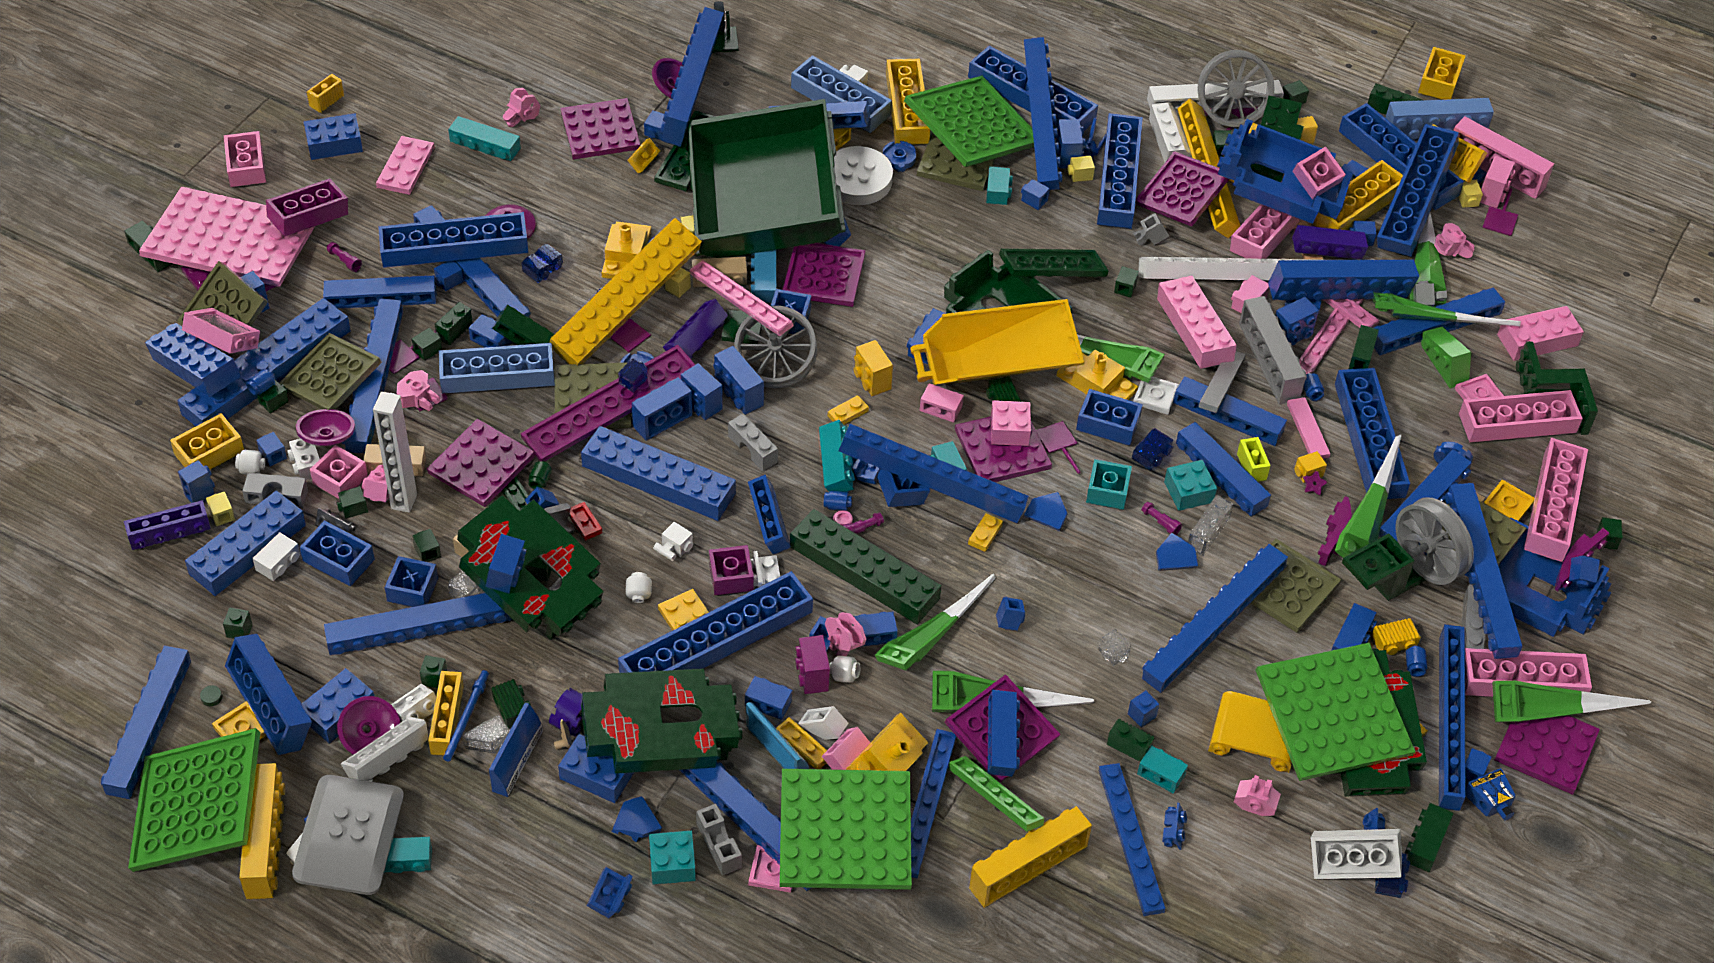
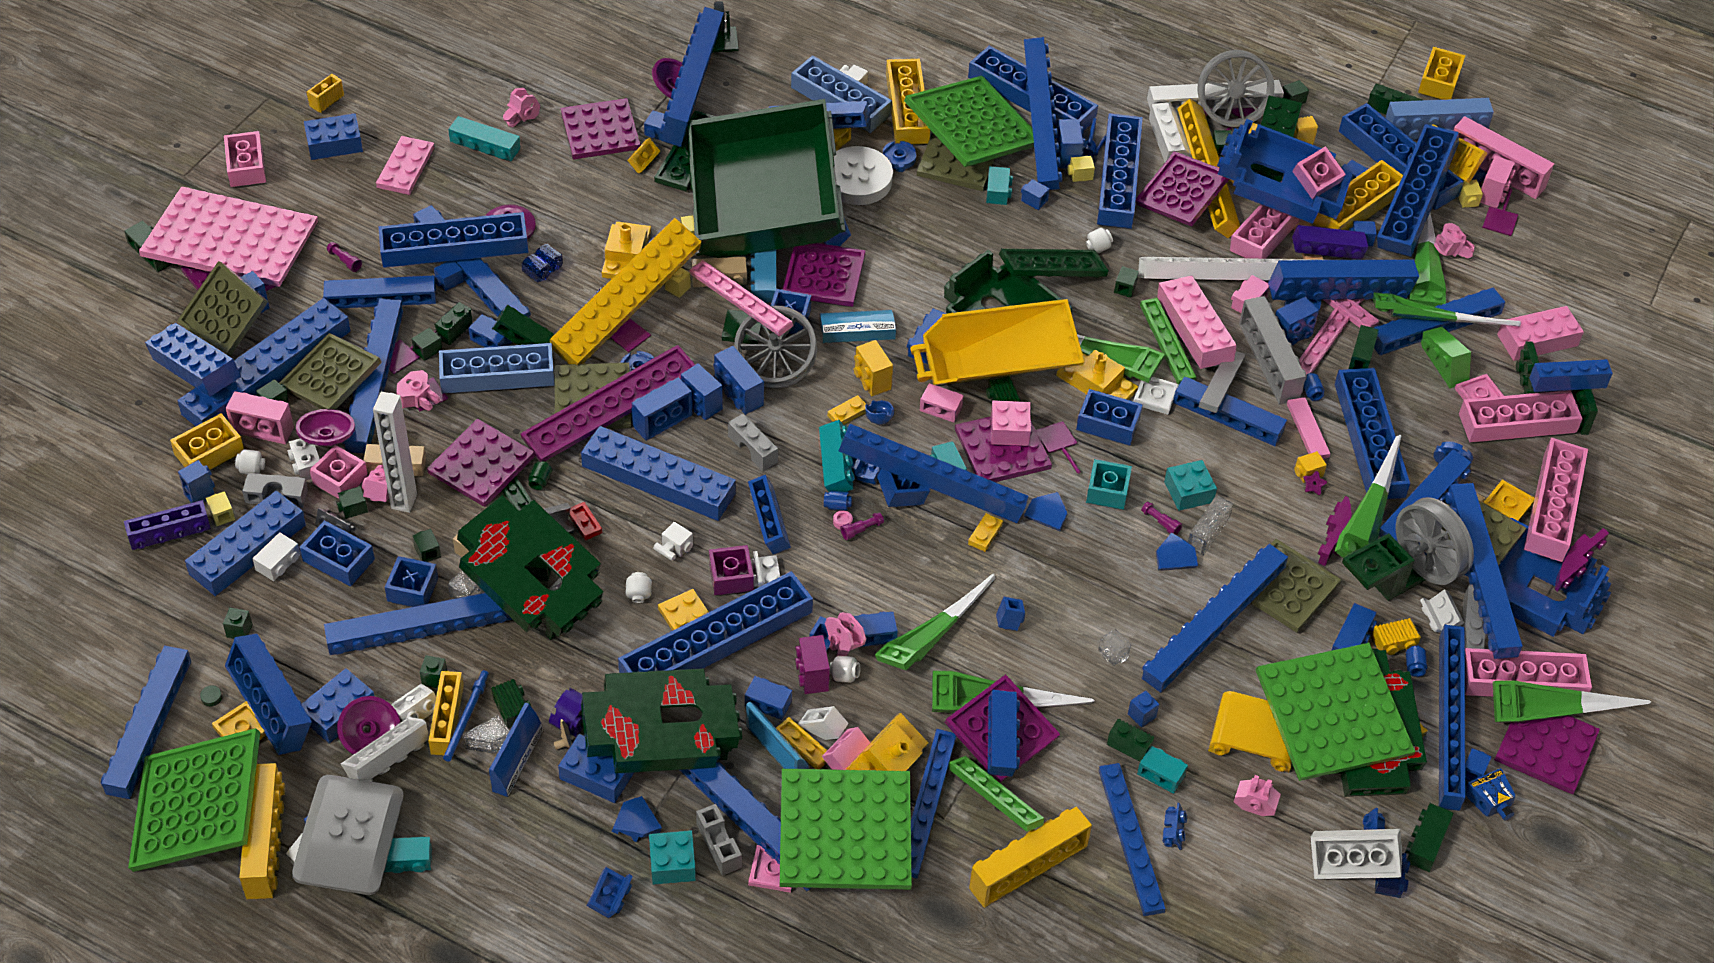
(220, 330): bright pink window -> none
(260, 417): none -> bright pink brick
(261, 382): blue brick -> none
(271, 449): blue brick -> none
(307, 207): magenta brick -> none
(506, 564): blue brick -> none
(543, 498): blue brick -> none
(633, 375): clear blue brick -> none
(698, 328): dark purple brick -> none
(857, 326): none -> dark azure slope
(865, 566): dark green brick -> none
(879, 412): none -> blue hair
(1099, 240): none -> white head
(1152, 229): light grey brick -> none
(1153, 449): clear blue brick -> none
(1167, 340): none -> bright green plate
(1223, 469): blue brick -> none
(1253, 458): neon yellow brick -> none
(1291, 129): dark green brick -> none
(1424, 294): light grey brick -> none
(1441, 611): none -> white bracket
(1570, 375): none -> blue brick
(1584, 570): blue brick -> none
(1614, 527): dark green brick -> none

